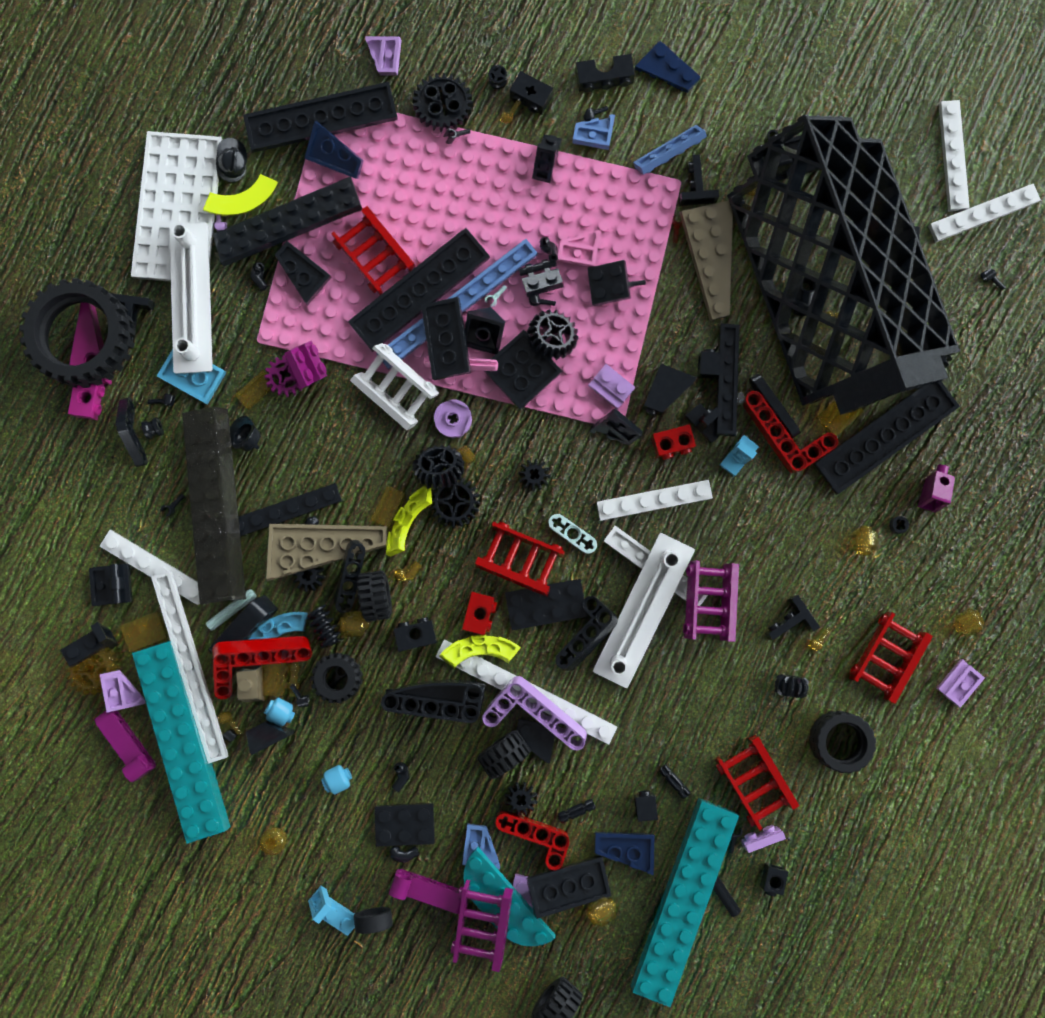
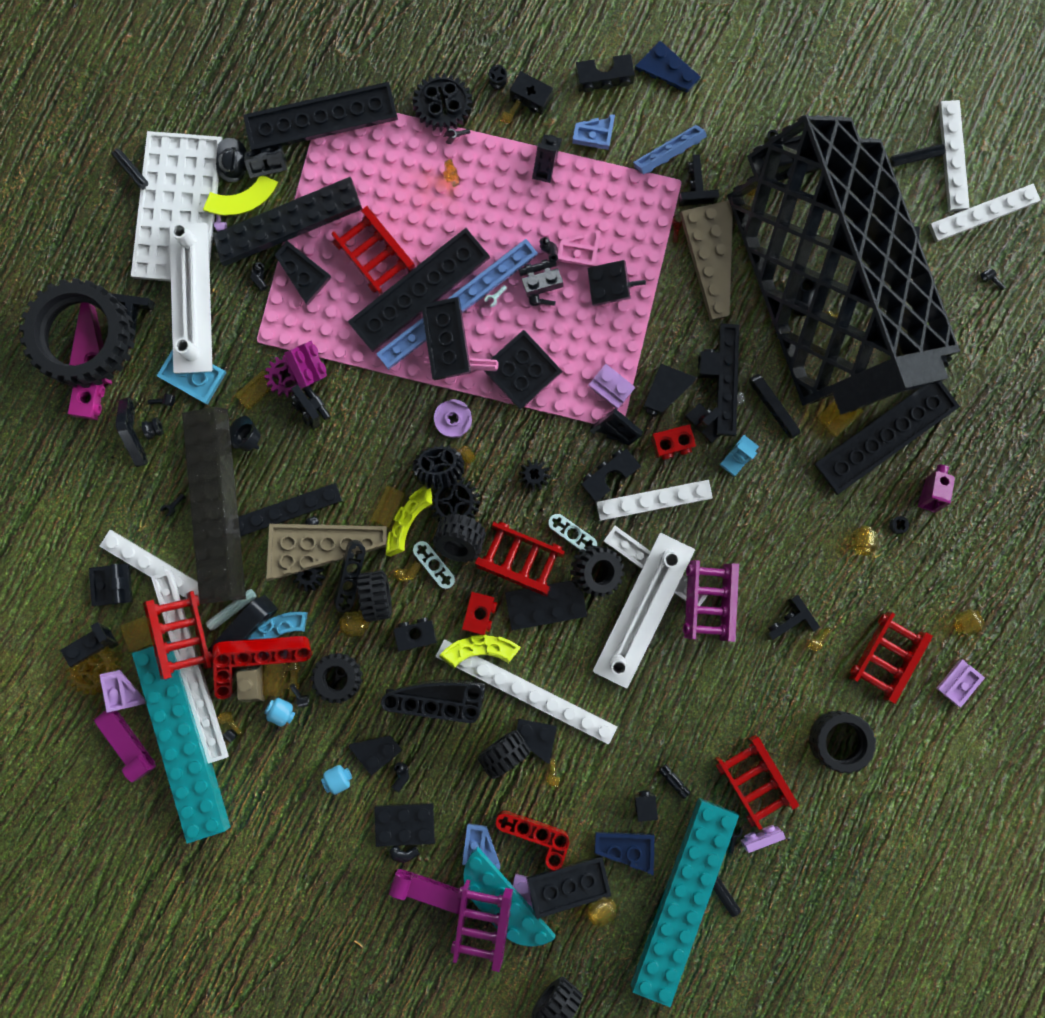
(130, 169): none -> black axle
(158, 629): none -> red fence
(265, 161): none -> black brick
(266, 735): black slope -> none
(267, 842): clear yellow head -> none
(309, 407): none -> black plate
(324, 627): black piece -> none
(327, 909): medium azure bracket -> none
(332, 153): dark blue wing -> none
(373, 920): black tyre -> none
(375, 752): none -> black wing
(378, 392): white fence -> none
(385, 53): lavender wing -> none
(429, 550): none -> light aqua beam
(451, 173): none -> clear yellow plate
(459, 537): none -> black tyre
(484, 330): black slope -> none
(519, 791): black gear -> none
(535, 710): lavender beam -> none
(551, 341): black gear -> none
(553, 780): none -> clear yellow hand
(576, 811): black axle -> none
(583, 635): black beam -> none
(590, 113): black hand -> none
(610, 575): none -> black tyre
(622, 463): none -> black arch
(774, 871): black brick -> none
(784, 437): red beam -> none
(791, 686): black gear -> none
(917, 155): none -> black axle

